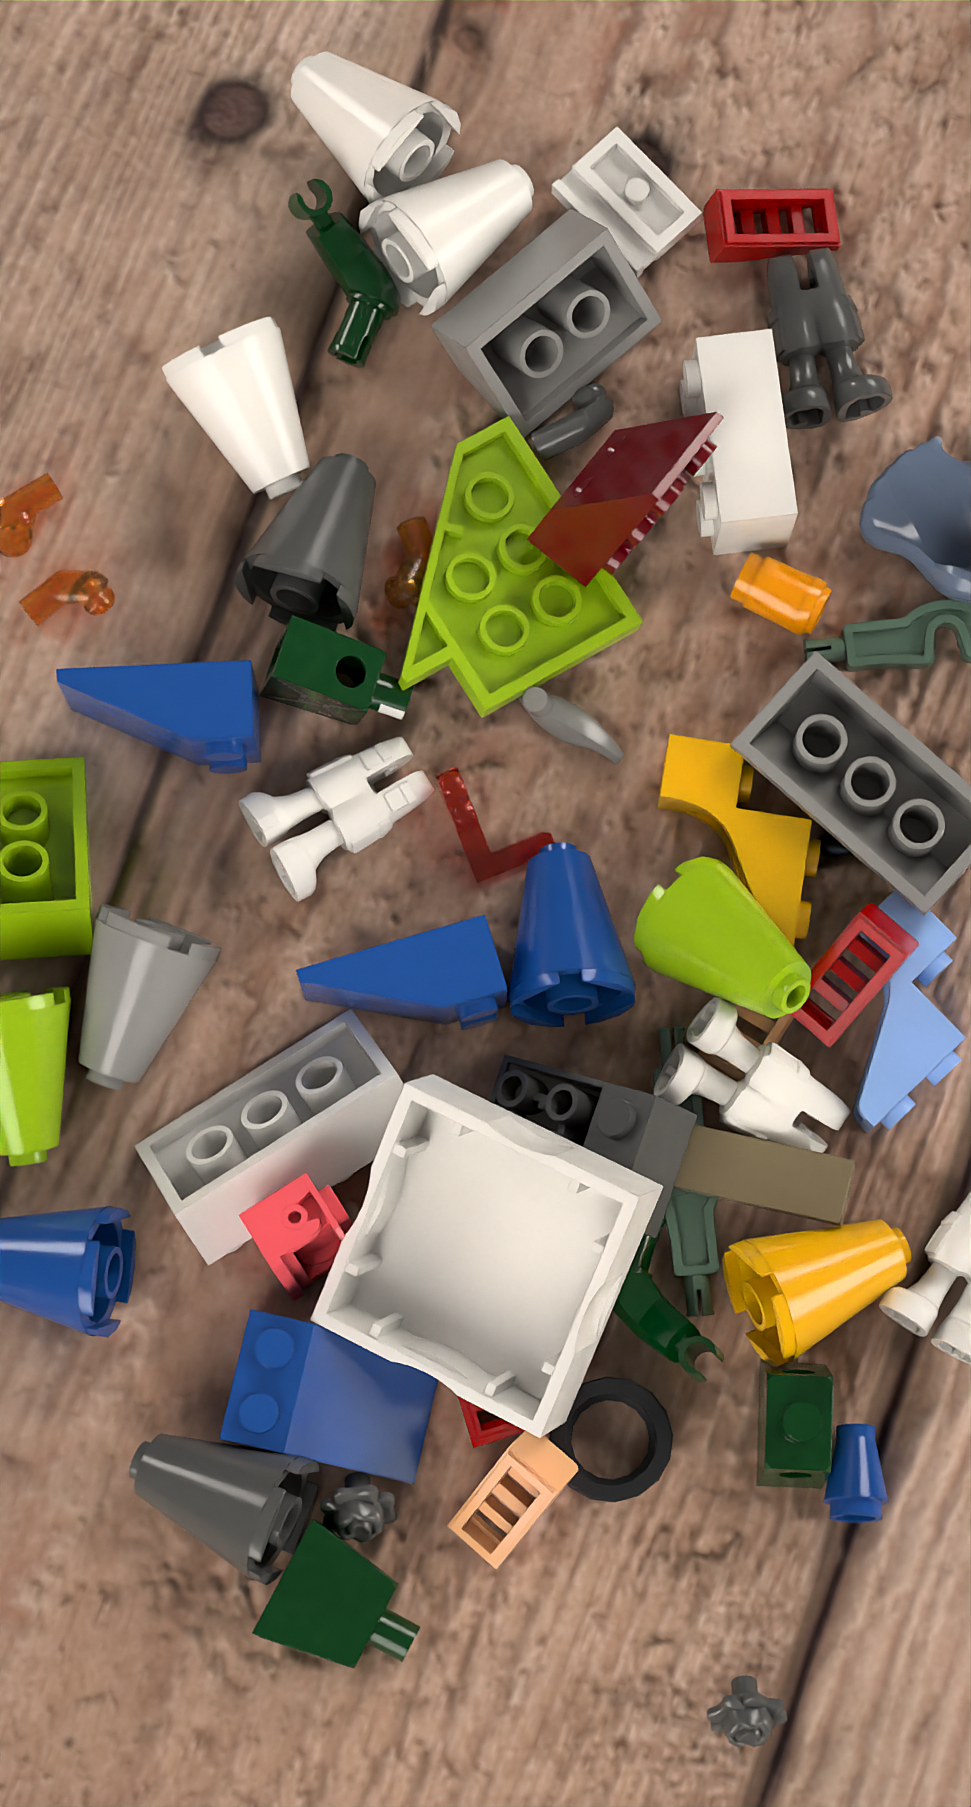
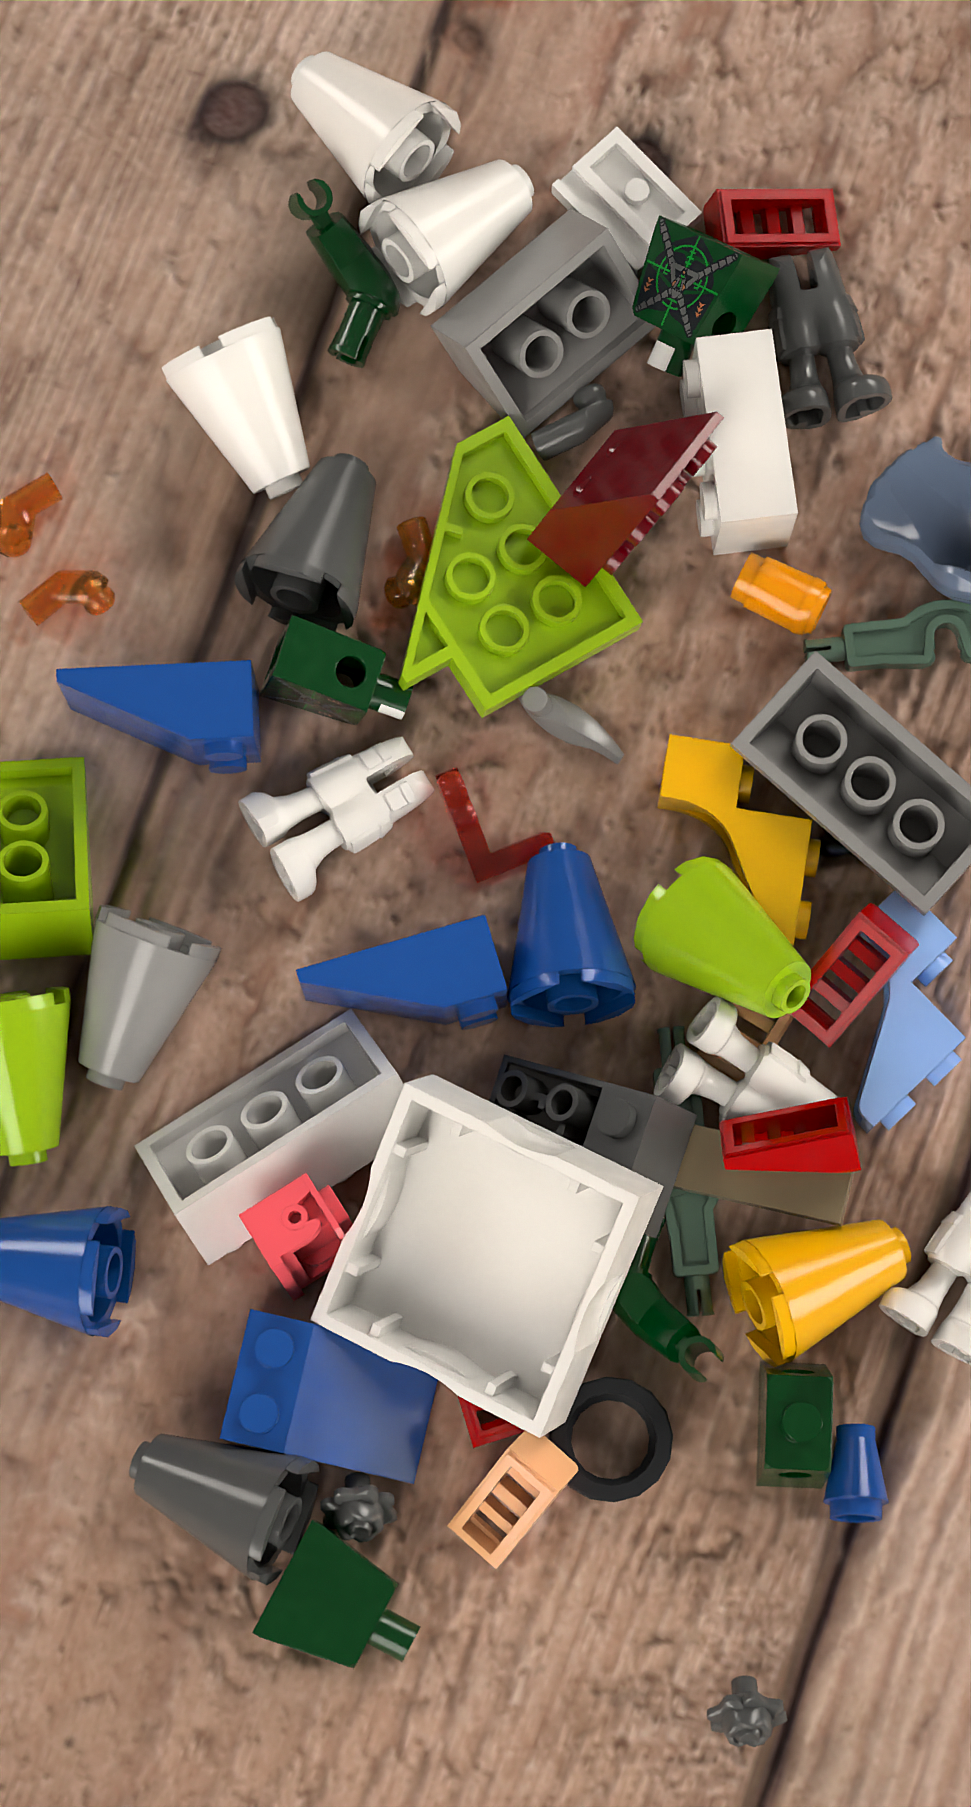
(696, 290): none -> torso
(793, 1139): none -> red slope

